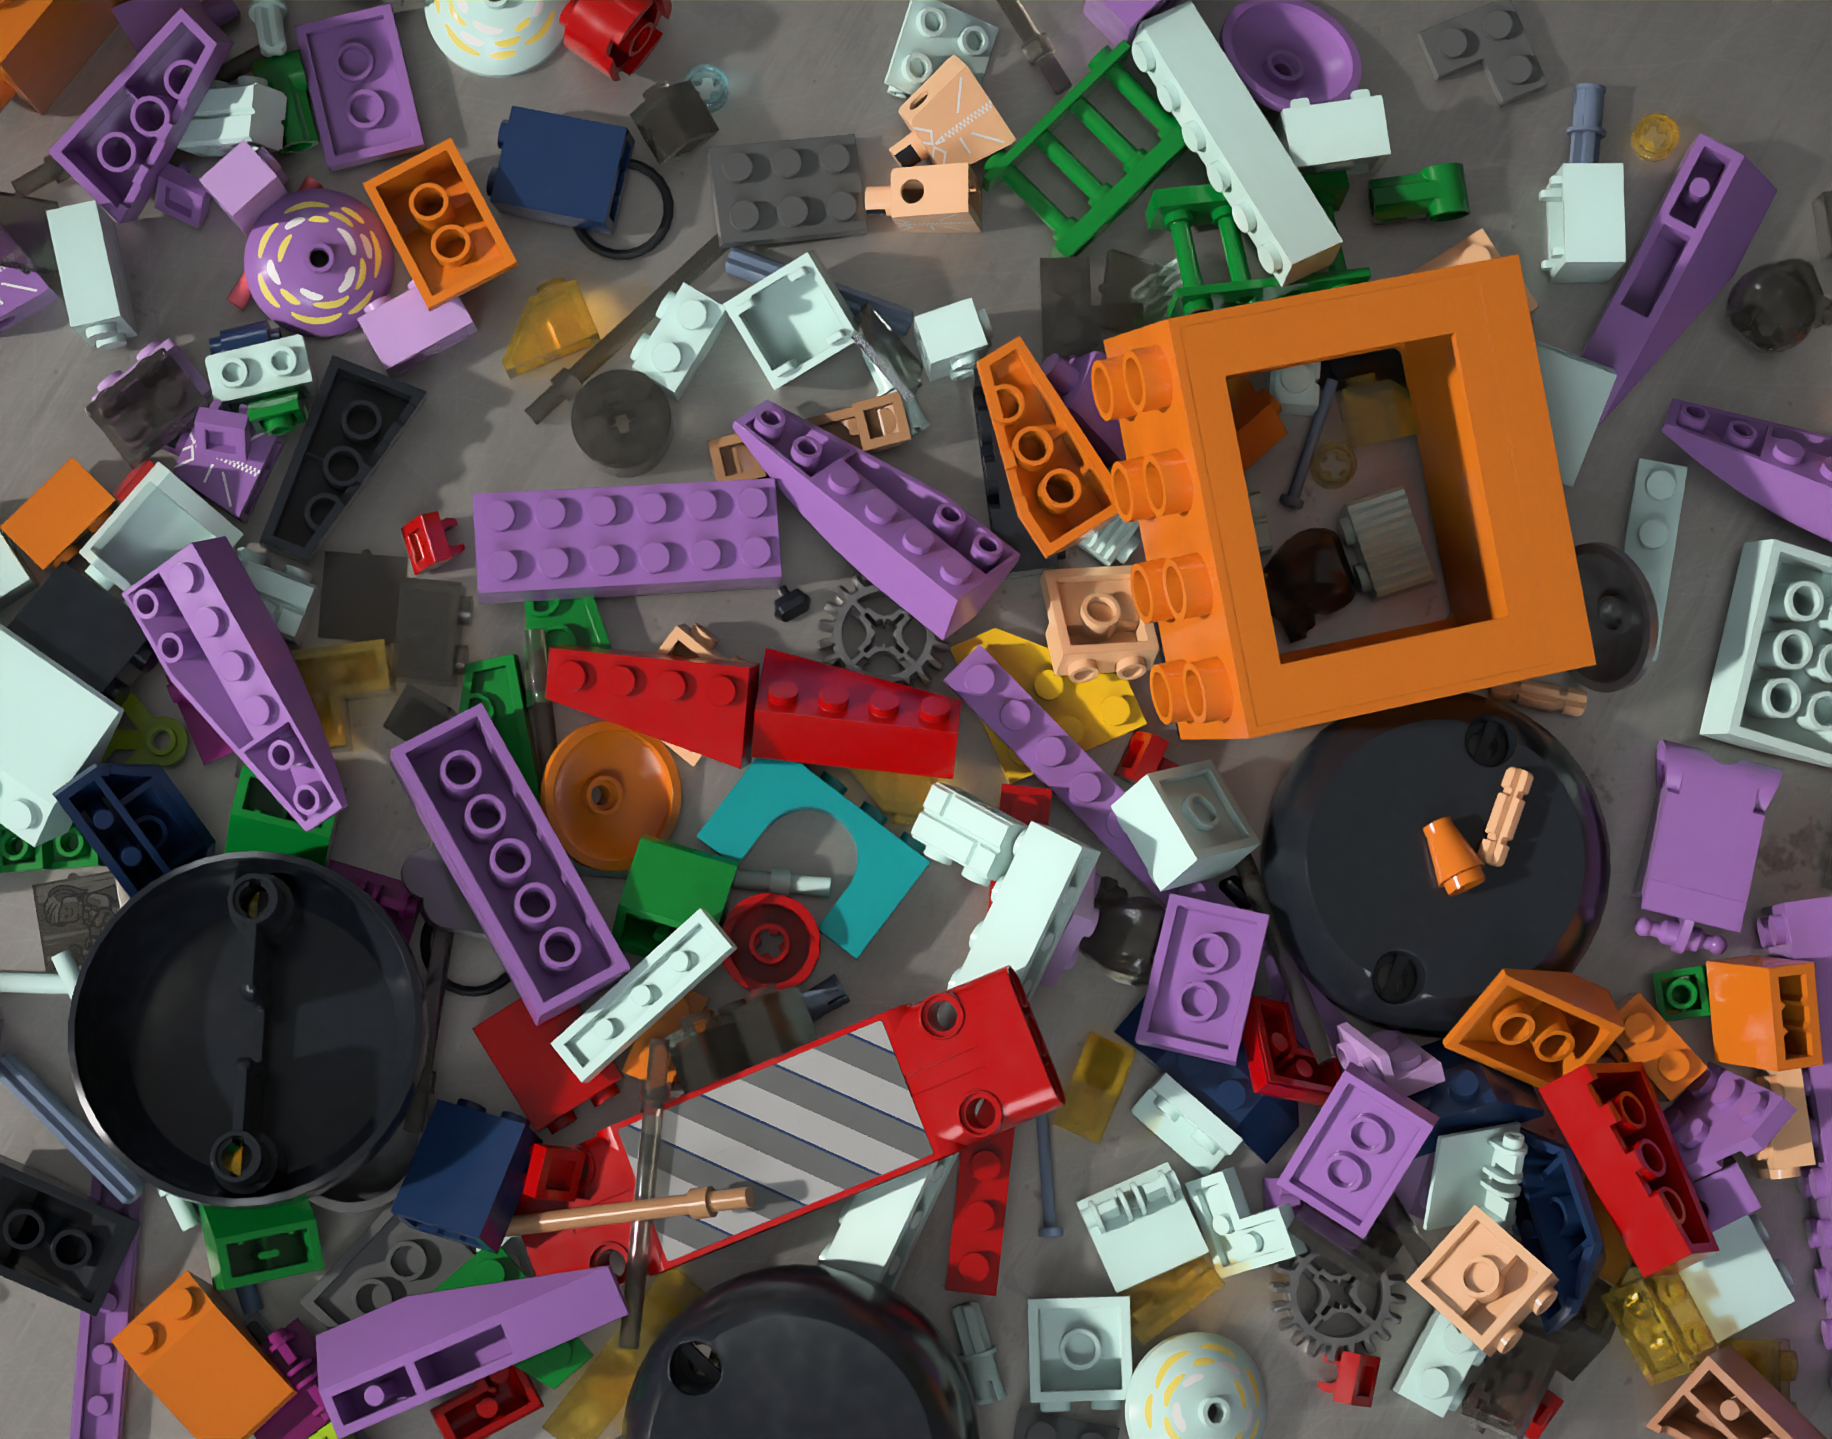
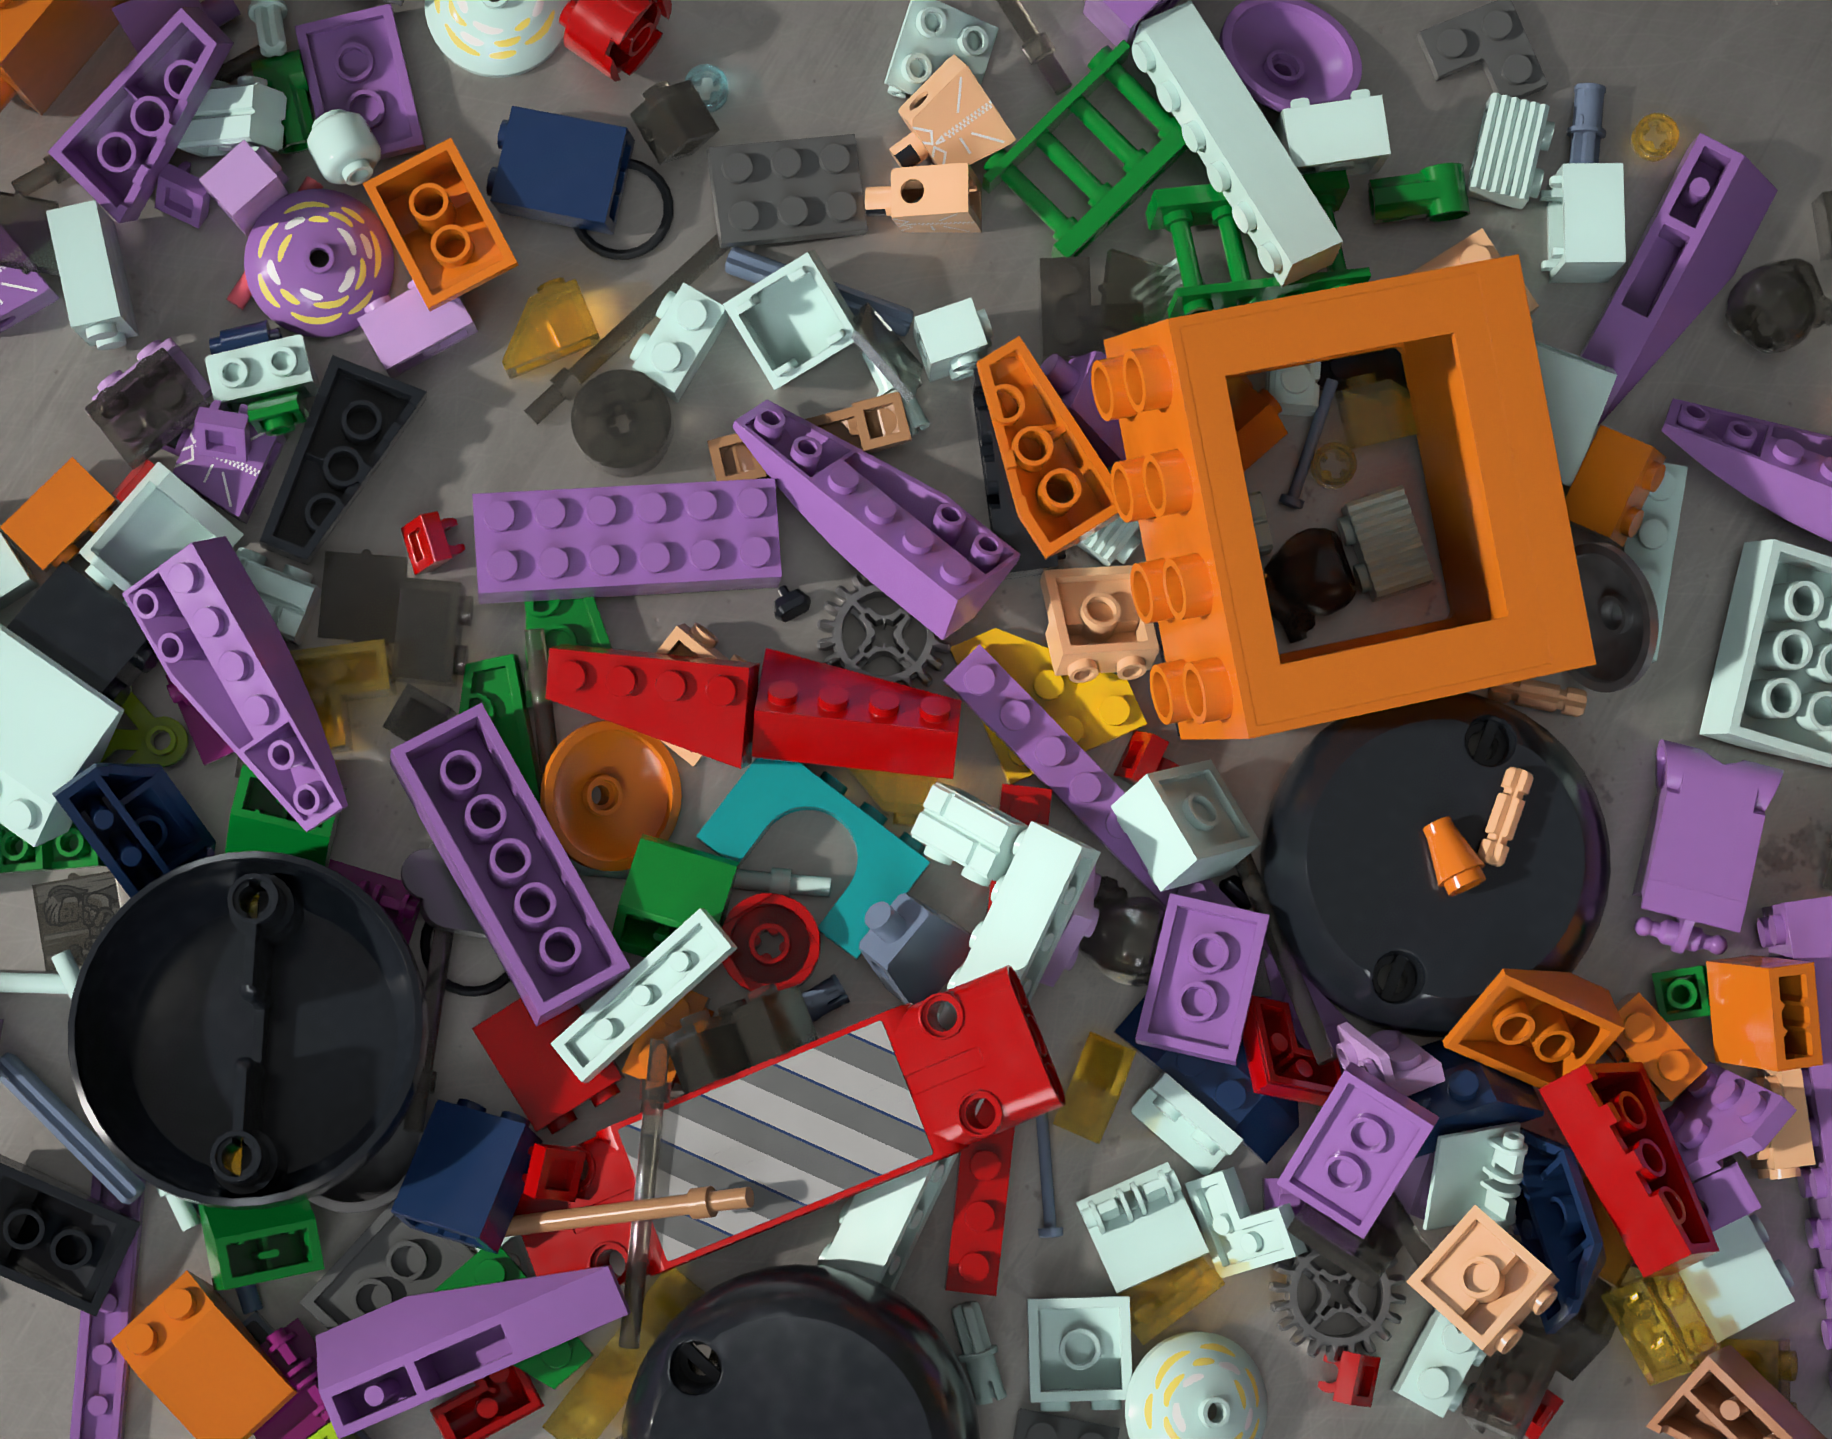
(343, 147): none -> light aqua head
(913, 947): none -> sand blue torso
(1509, 151): none -> light aqua brick
(1614, 485): none -> orange brick

